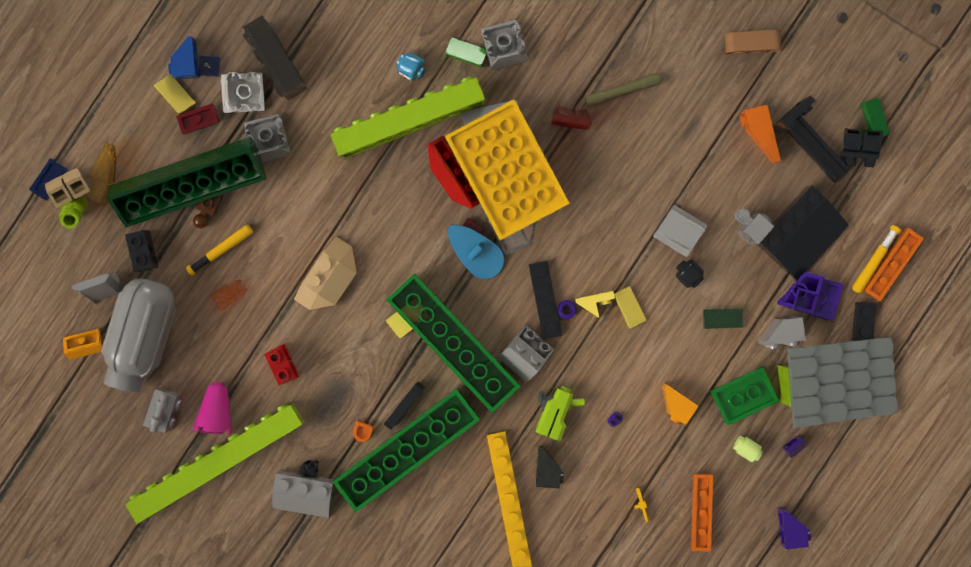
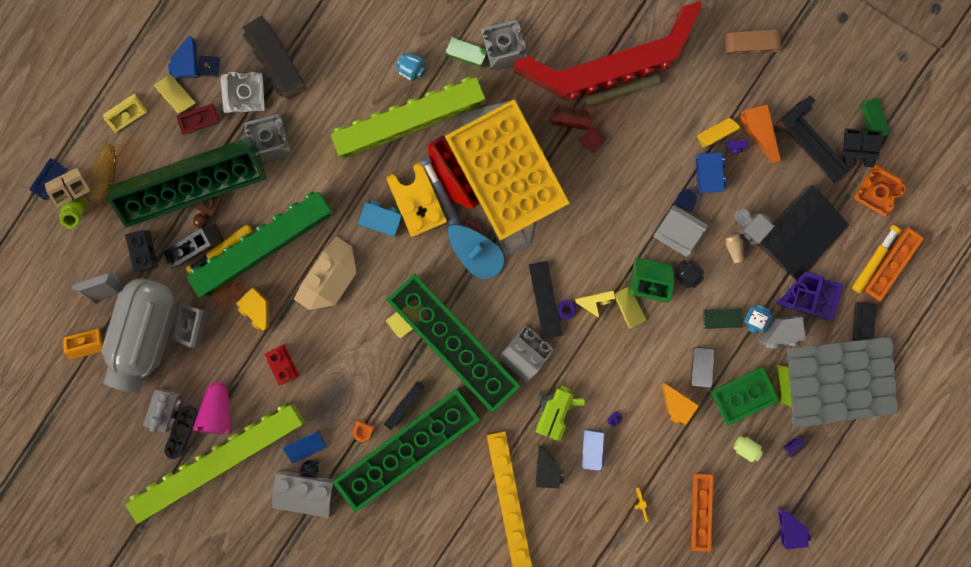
(124, 113): none -> light yellow slope
(180, 446): none -> black beam
(190, 325): none -> light grey slope
(193, 245): none -> black slope
(256, 307): none -> yellow slope
(261, 244): none -> green brick
(304, 447): none -> blue slope
(380, 219): none -> dark azure brick
(415, 196): none -> yellow brick
(441, 194): none -> sand blue piece
(592, 139): none -> dark red plate
(593, 450): none -> slope
(615, 67): none -> red slope
(651, 280): none -> green slope
(686, 199): none -> clear blue tile
(703, 367): none -> slope
(710, 173): none -> blue brick
(717, 132): none -> yellow slope
(735, 247): none -> tan cone
(736, 146): none -> dark purple plate
(758, 319): none -> head
(880, 190): none -> orange slope

